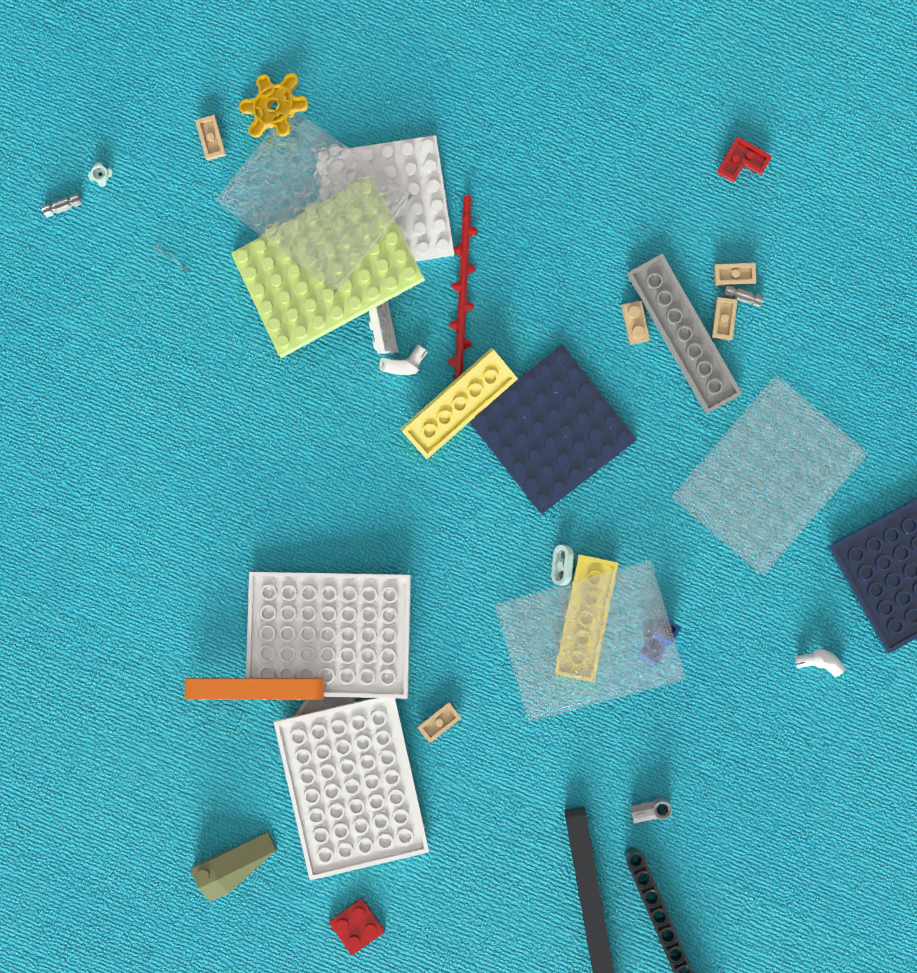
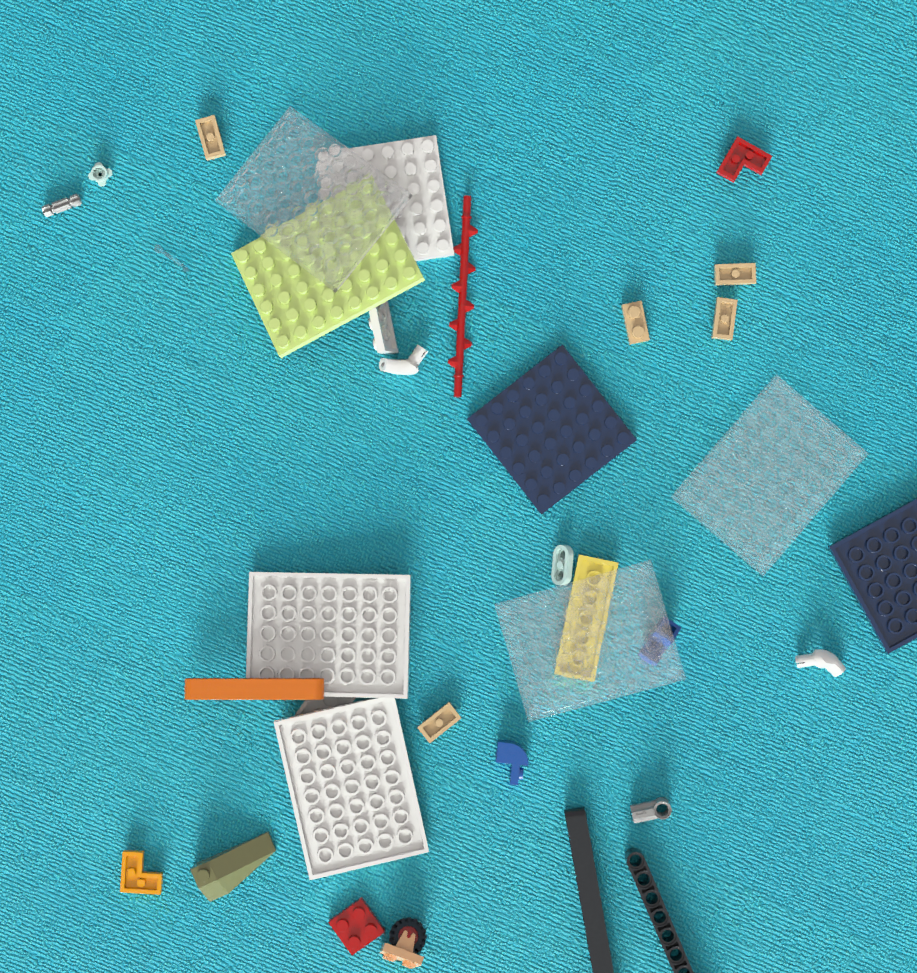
(135, 879): none -> light orange plate
(271, 94): yellow plate -> none
(406, 940): none -> plate
(459, 403): light yellow plate -> none
(514, 754): none -> blue brick
(684, 333): light grey plate -> none
(743, 295): light grey axle -> none

